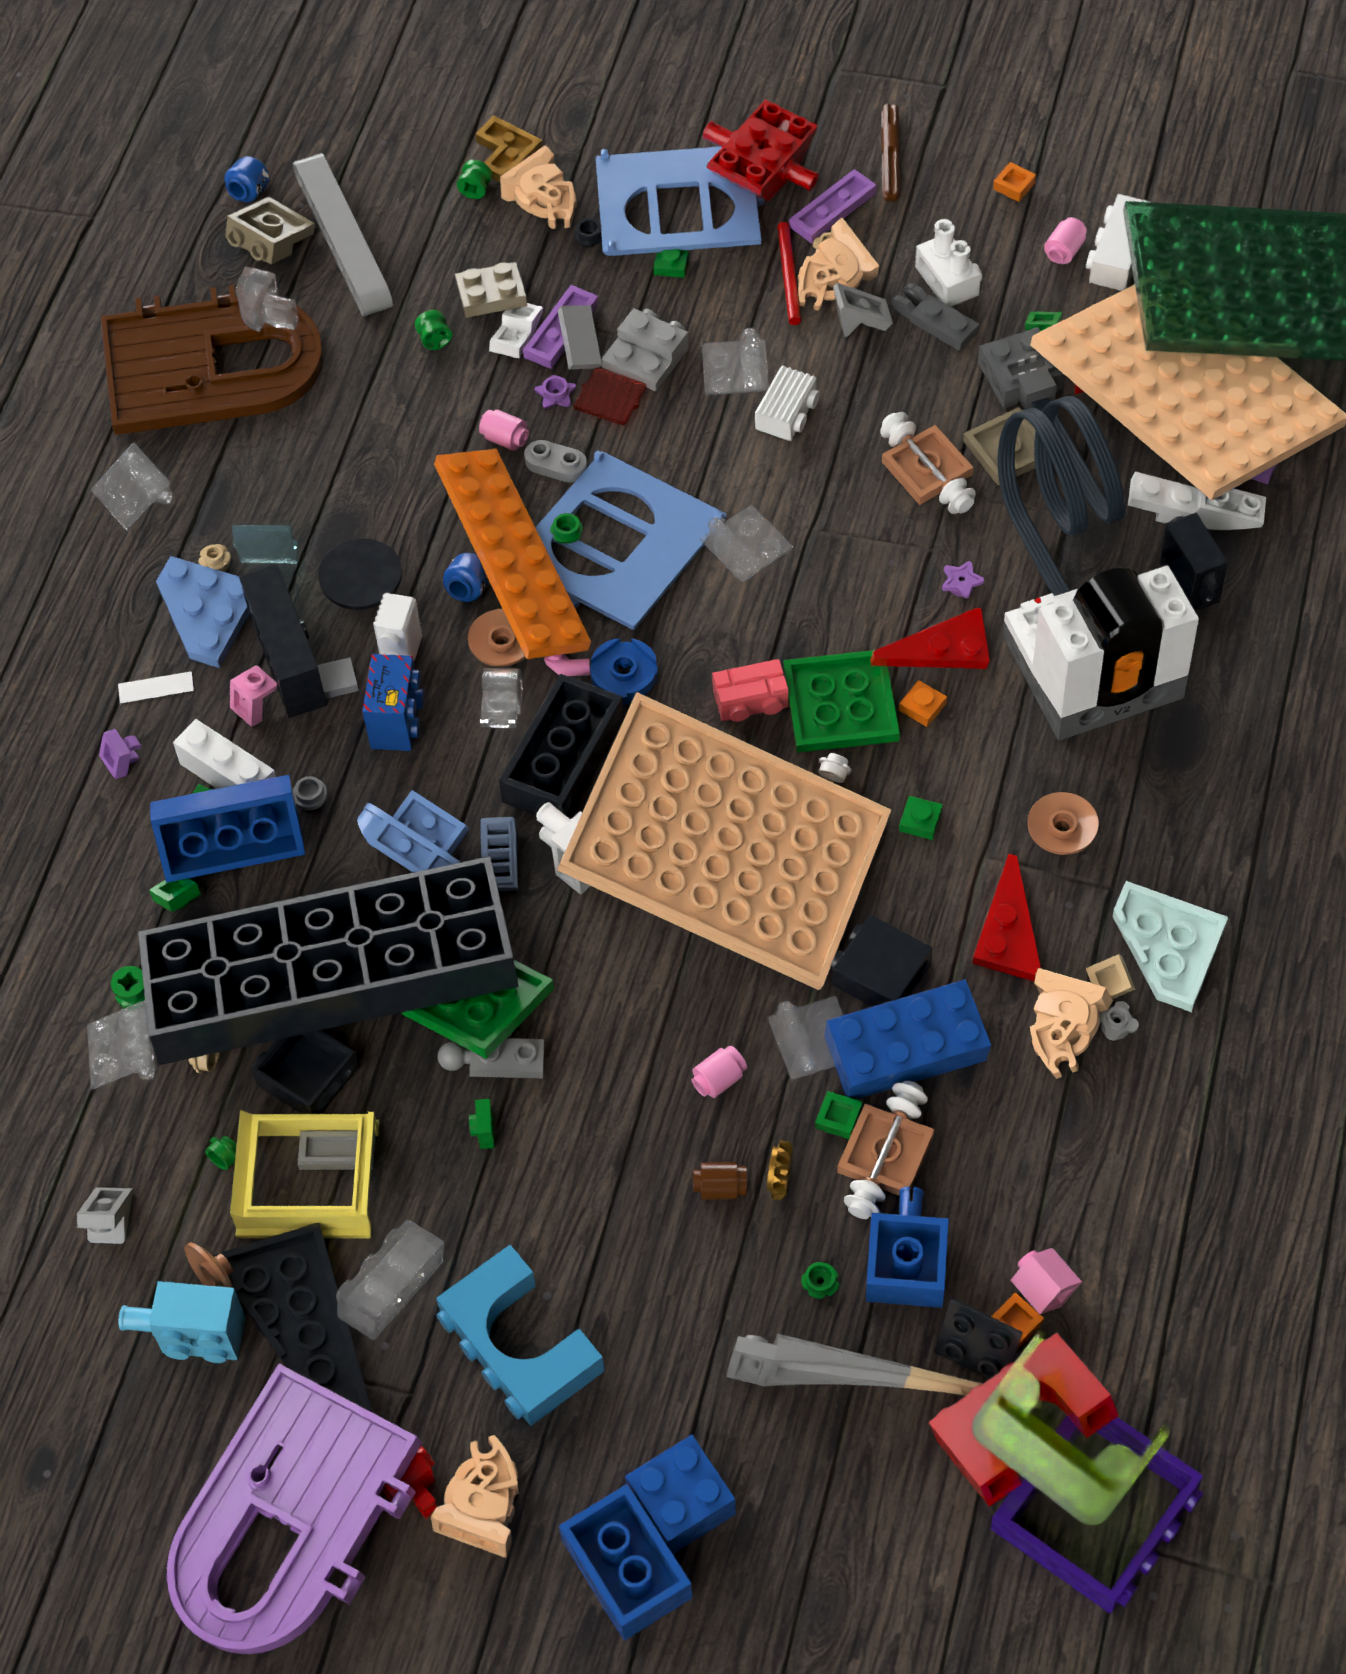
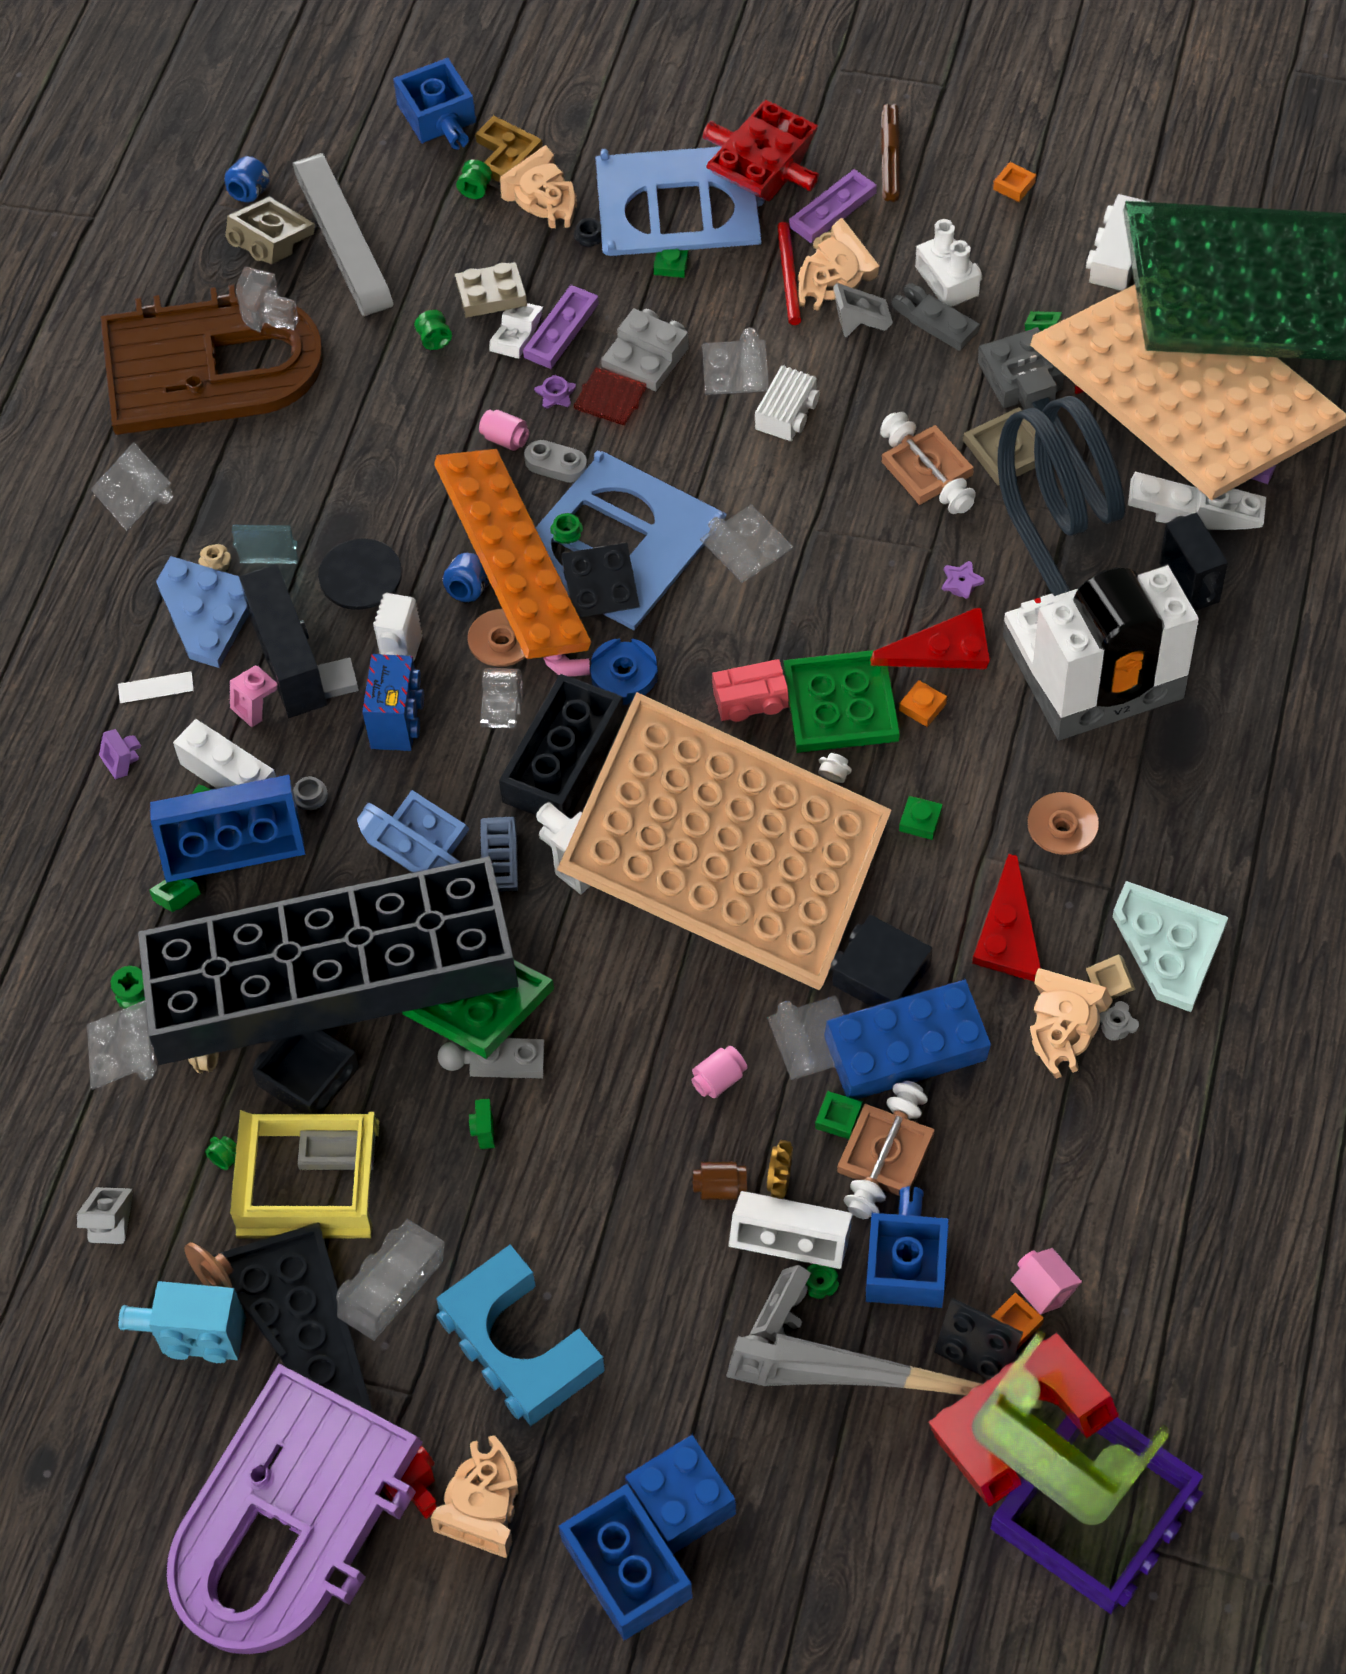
(436, 102): none -> blue brick
(579, 337): light grey tile -> none
(600, 580): none -> black hinge
(787, 1292): none -> light grey plate
(790, 1229): none -> white brick
(1065, 241): bright pink brick -> none

